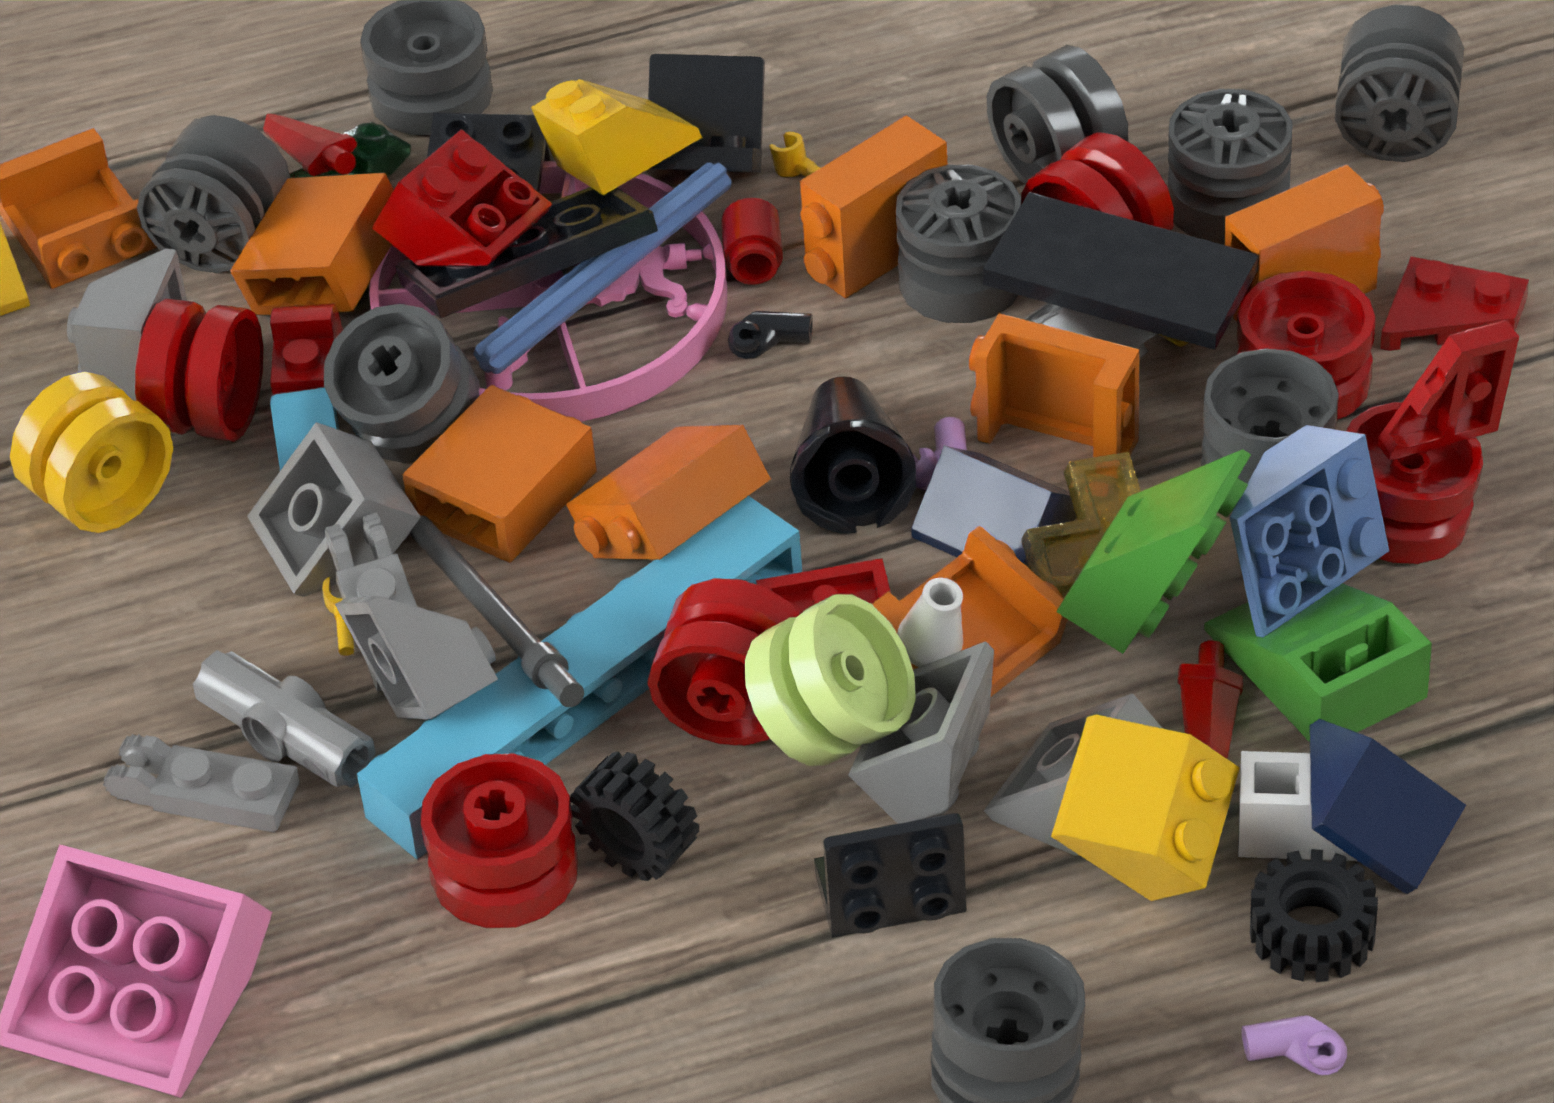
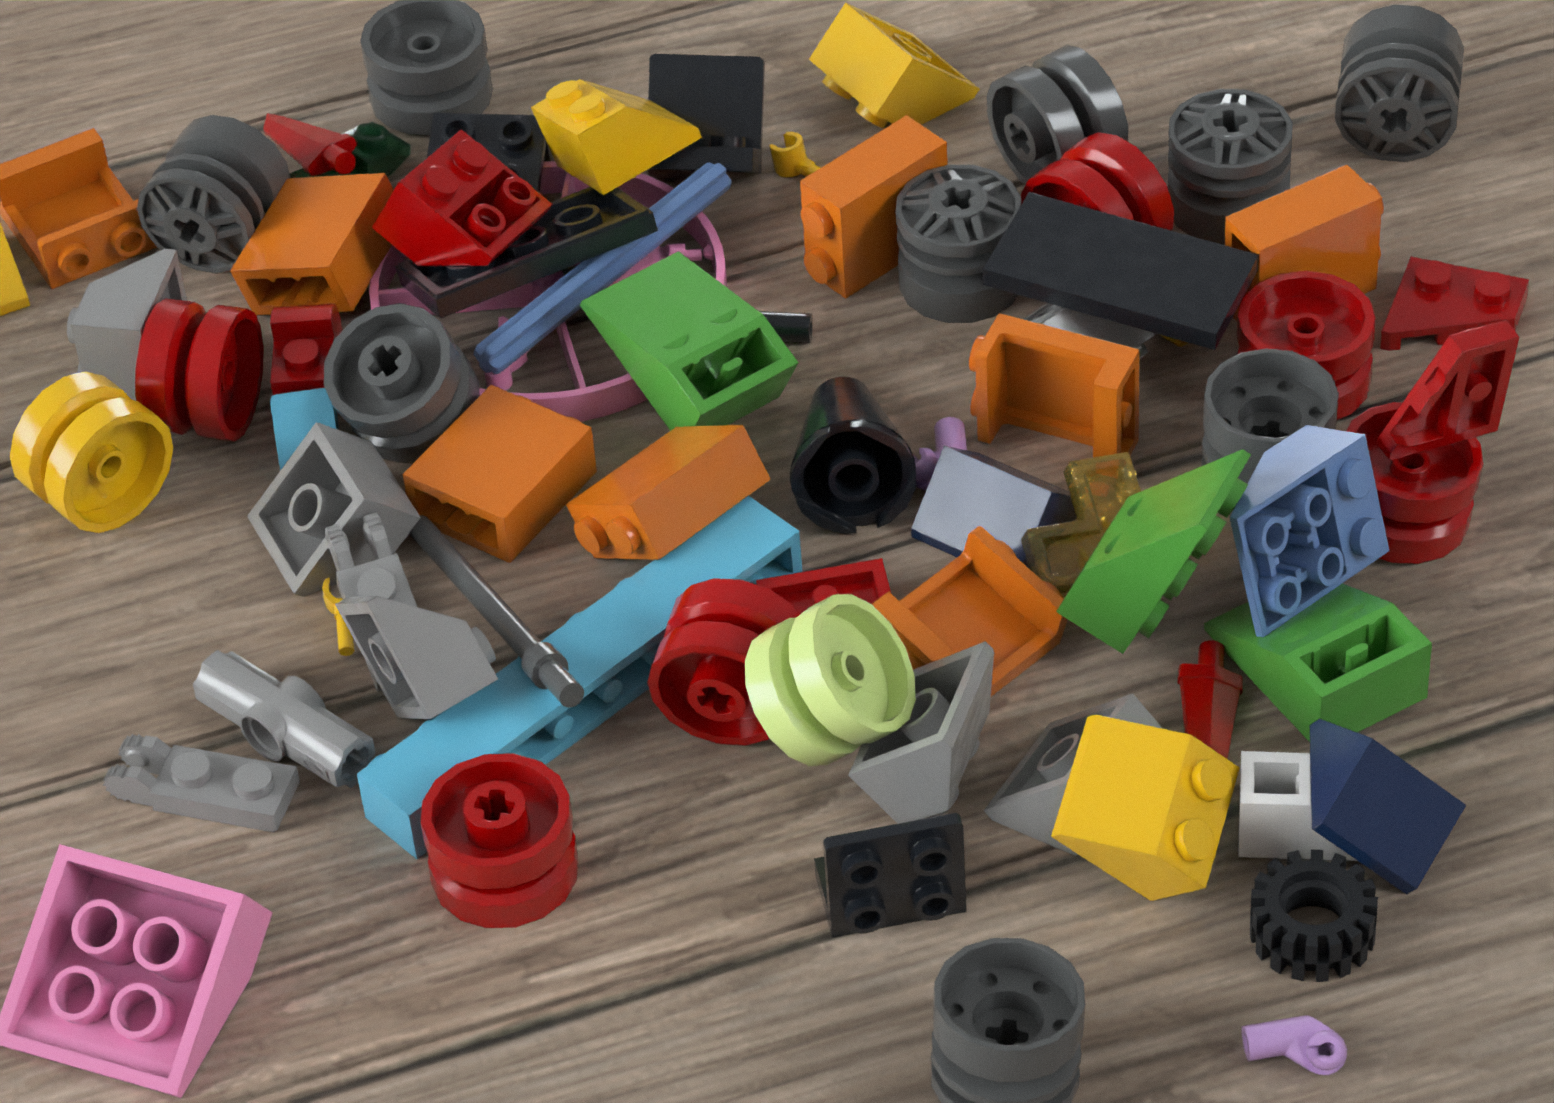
(634, 816): black tyre -> none
(691, 344): none -> bright green slope
(752, 240): red brick -> none
(887, 70): none -> yellow slope
(934, 623): white cone -> none

